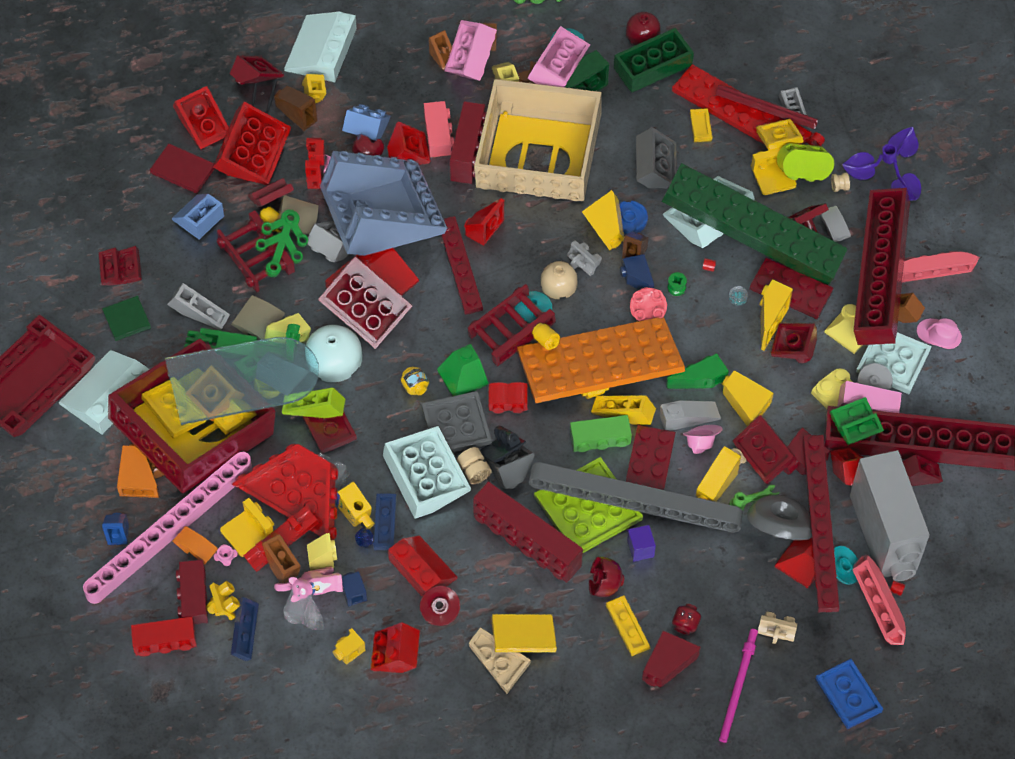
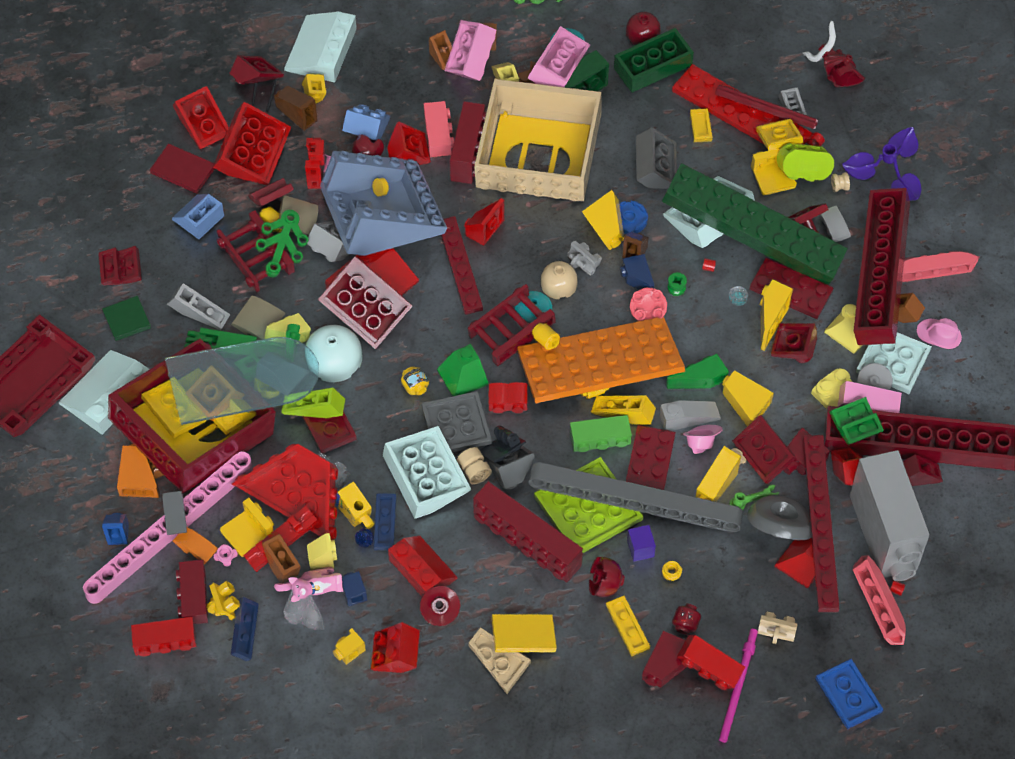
(174, 512): none -> dark grey slope
(380, 187): none -> yellow tile
(671, 565): none -> yellow plate
(710, 662): none -> red brick
(838, 66): none -> dark red helmet
(844, 564): teal dish -> none

